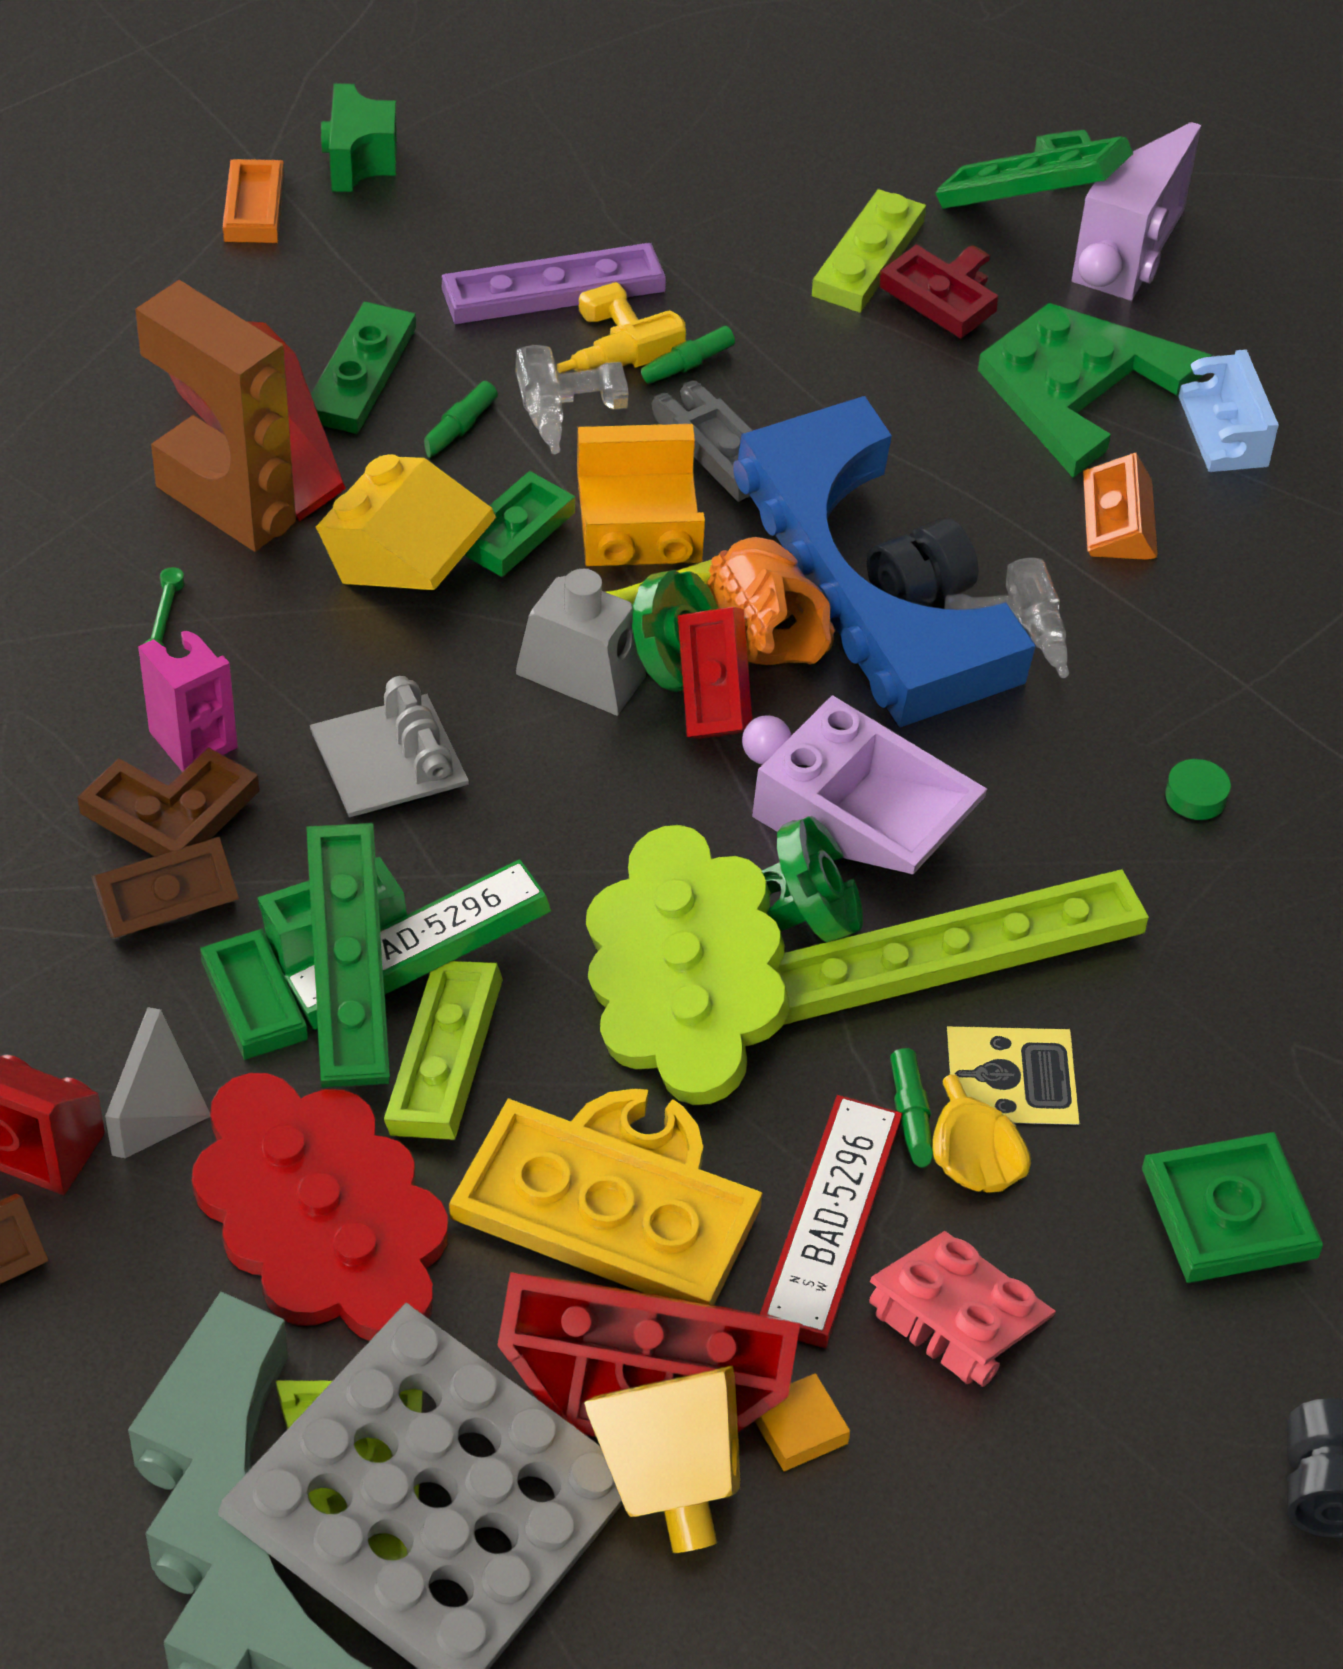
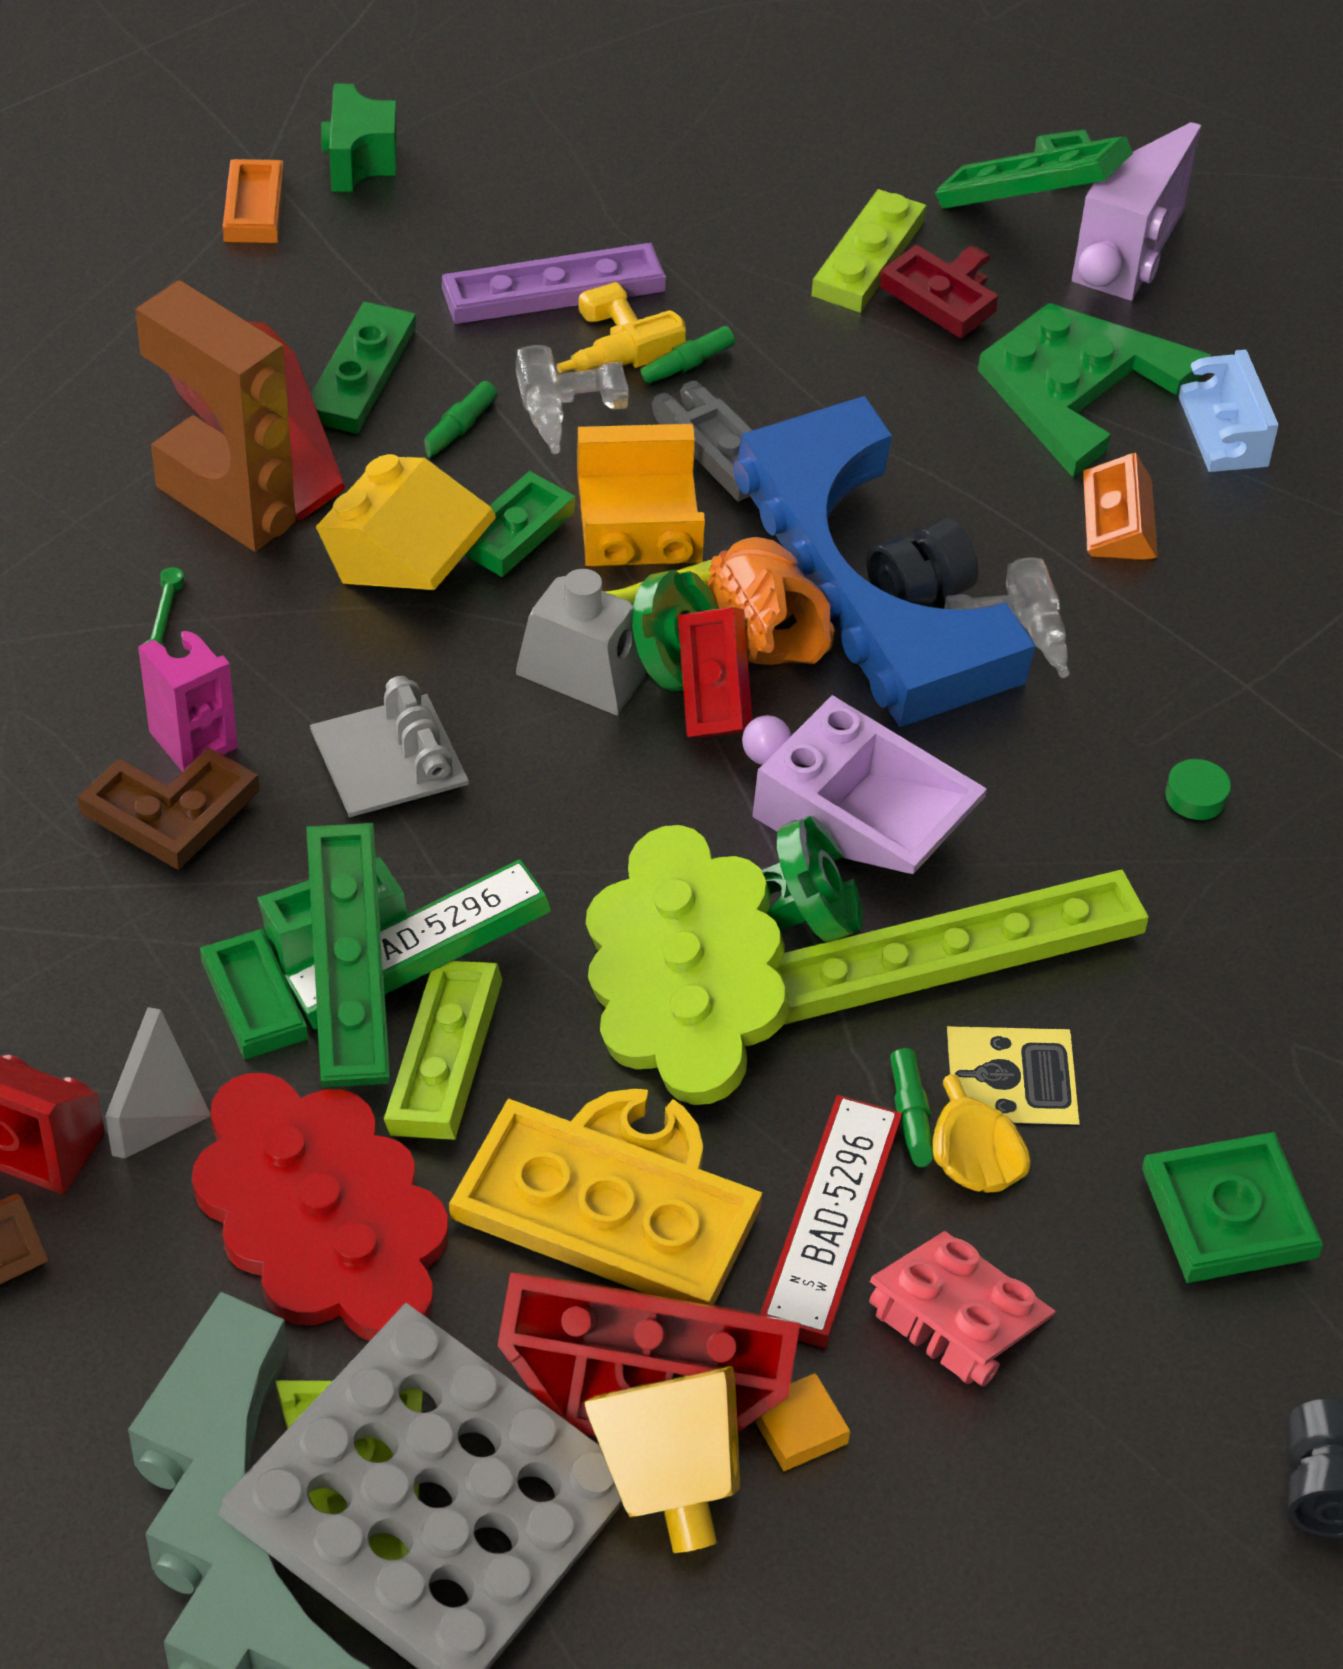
(165, 887): reddish brown plate -> none

